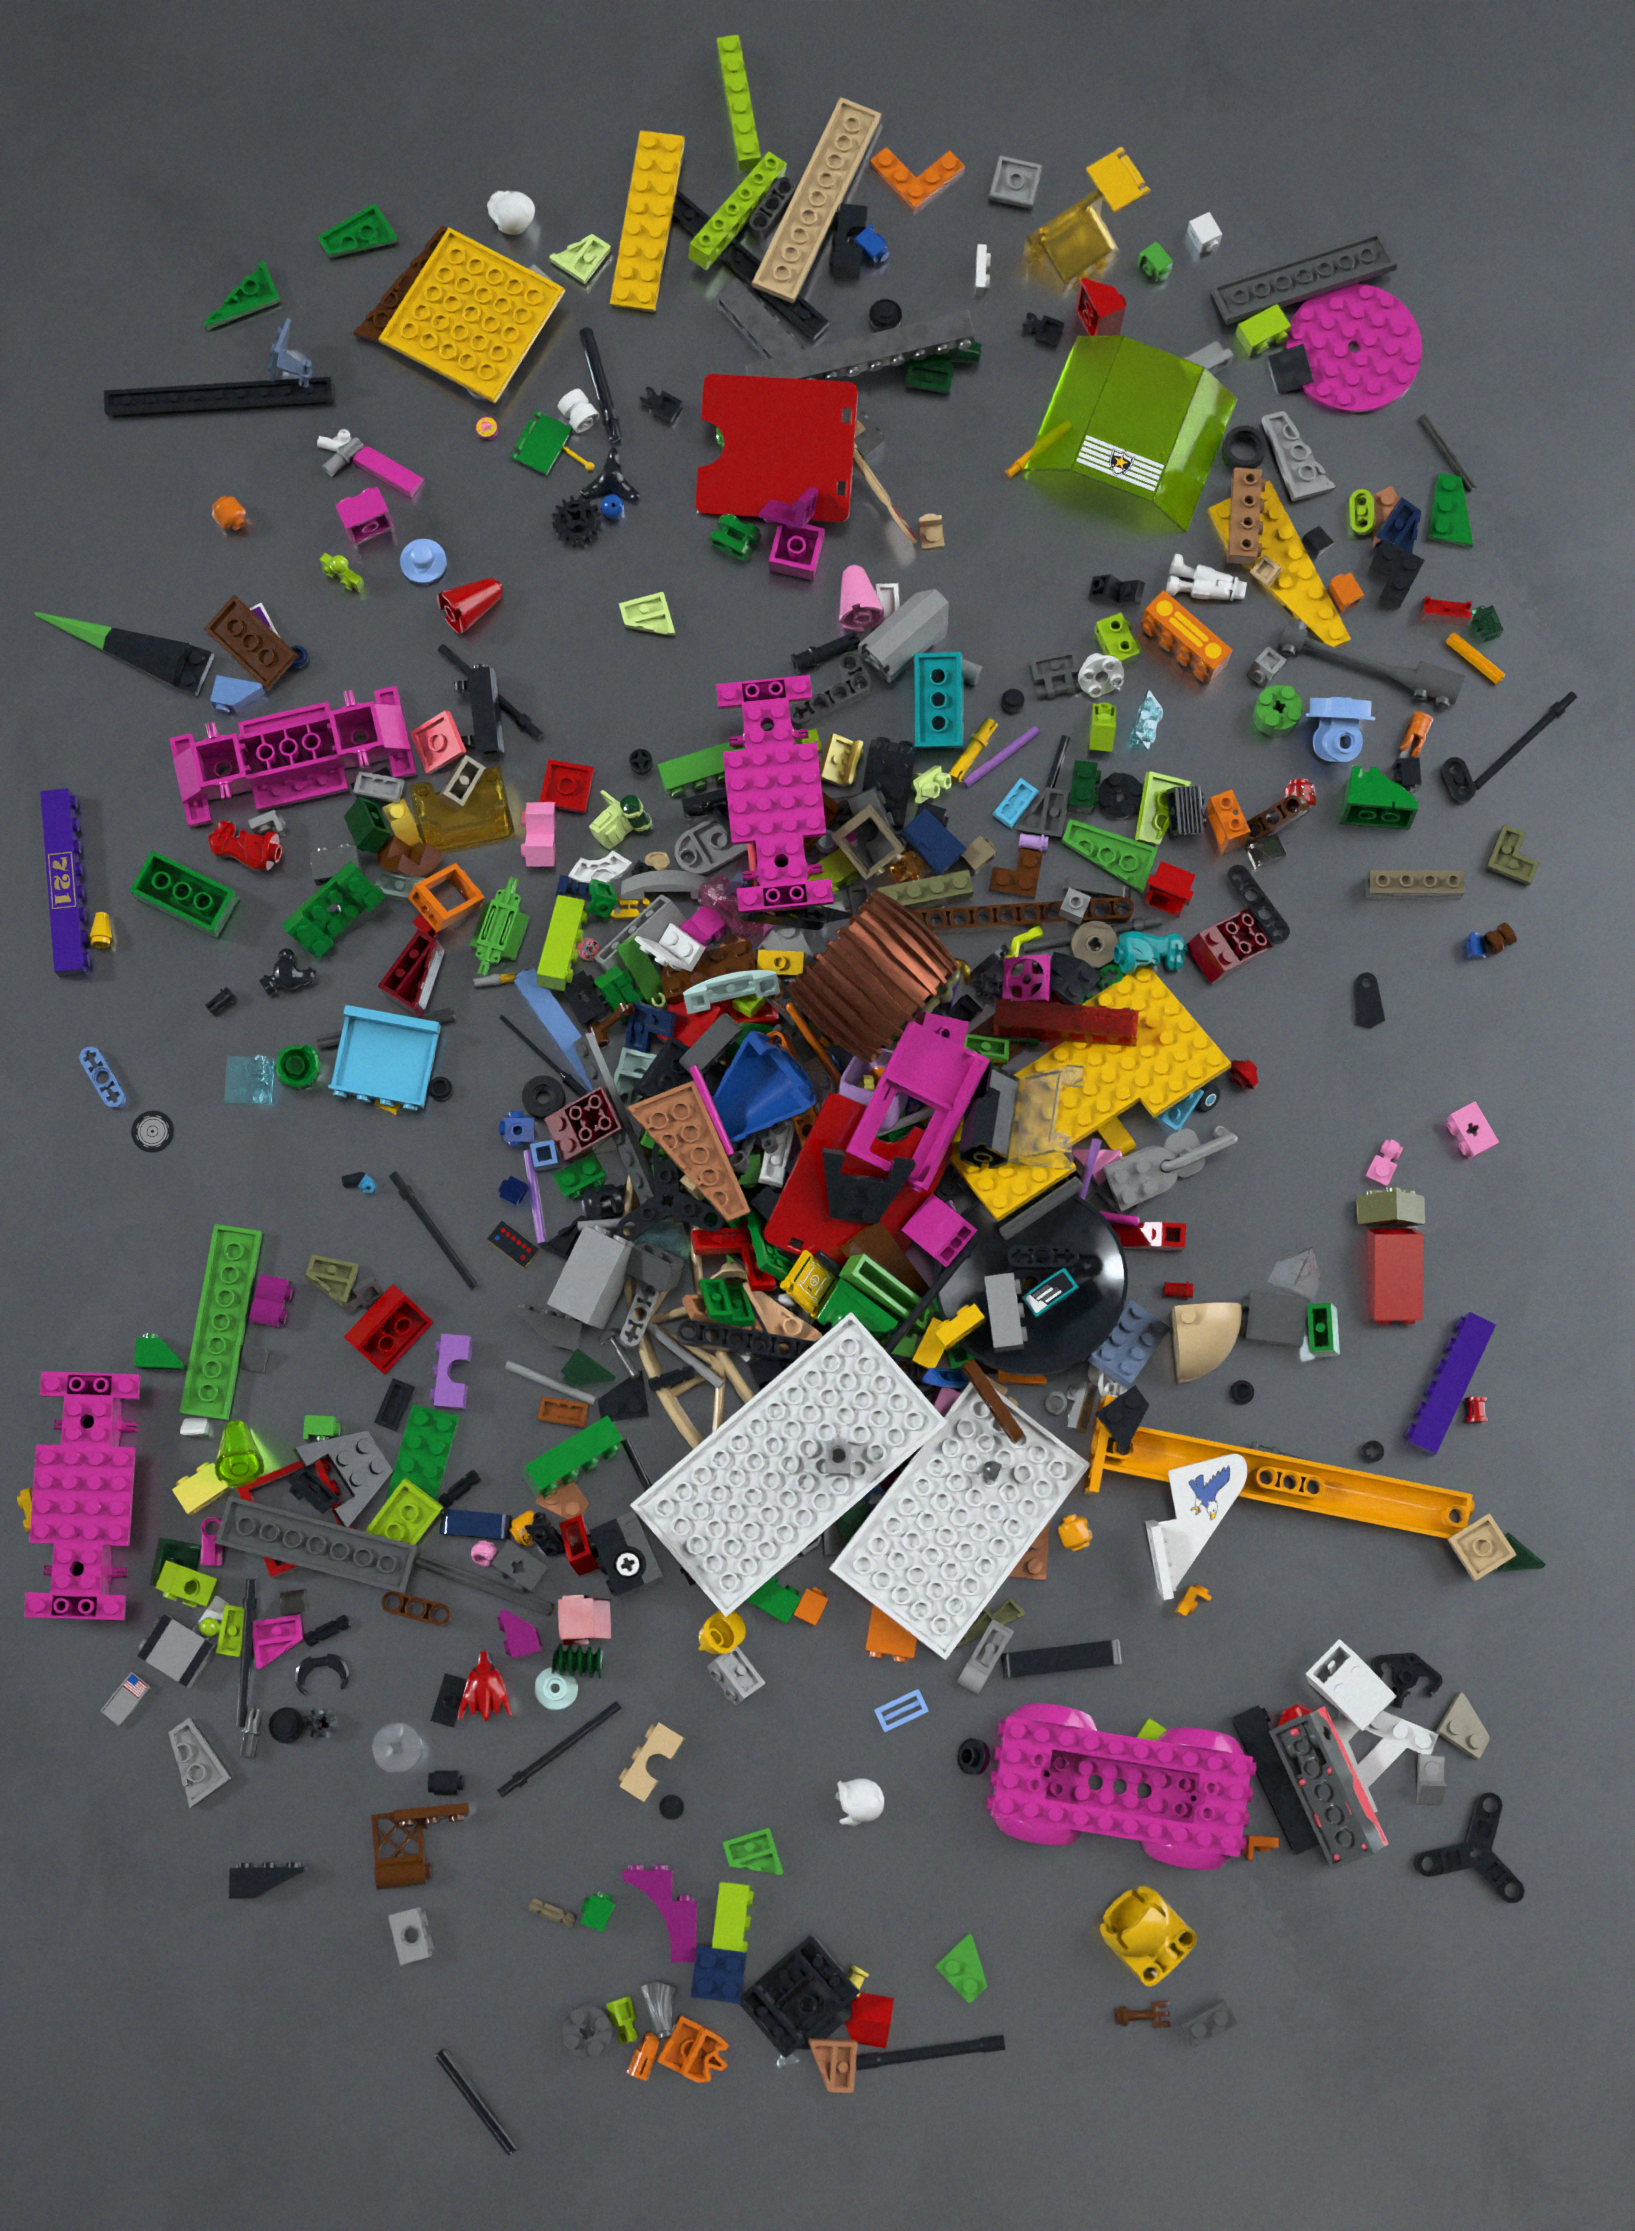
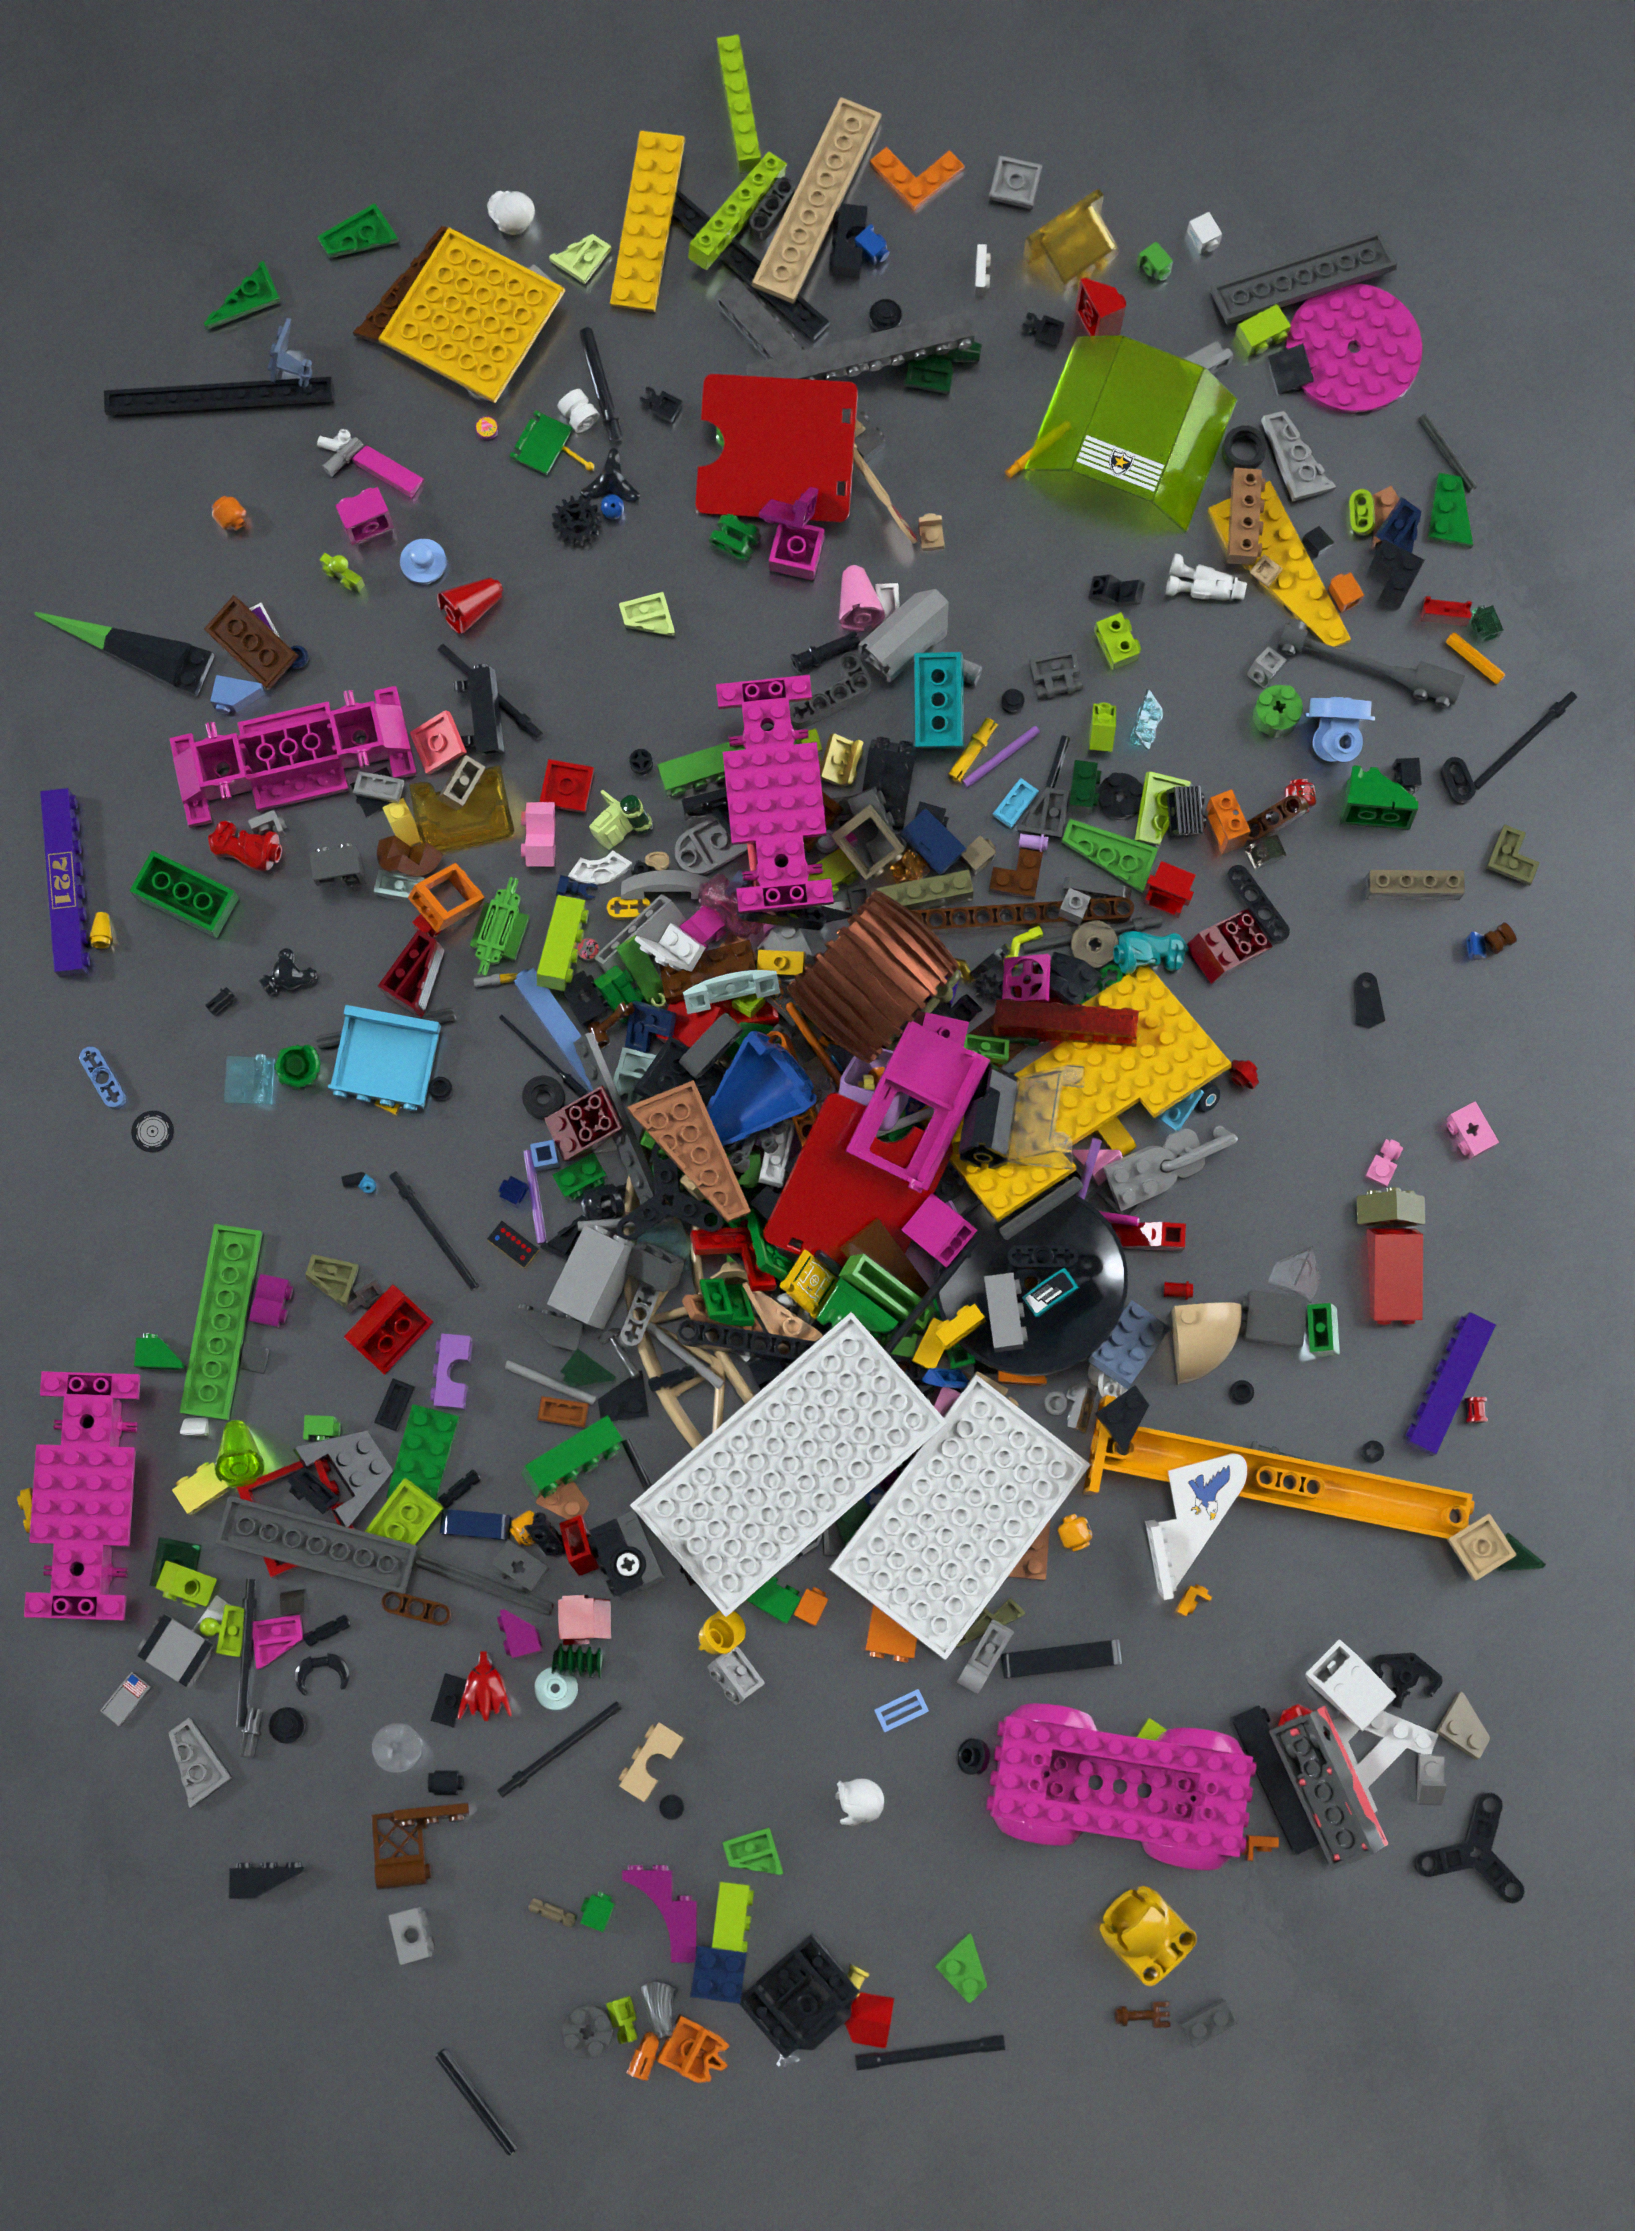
(210, 1552): dark pink piece -> none
(315, 926): green piece -> none
(323, 1718): black gear -> none
(367, 825): dark green brick -> none
(484, 1553): bright pink piece -> none
(523, 1134): blue brick -> none
(603, 898): green bracket -> none
(711, 1109): dark pink bar -> none
(833, 1467): light grey brick -> none
(836, 2063): nougat wing -> none
(861, 1196): black wing -> none
(929, 783): yellowish green hips -> none
(991, 1470): dark grey hinge -> none
(993, 1401): reddish brown beam -> none
(1100, 675): white plate -> none
(1117, 179): yellow piece -> none
(1185, 637): orange brick -> none
(1416, 731): orange hinge -> none

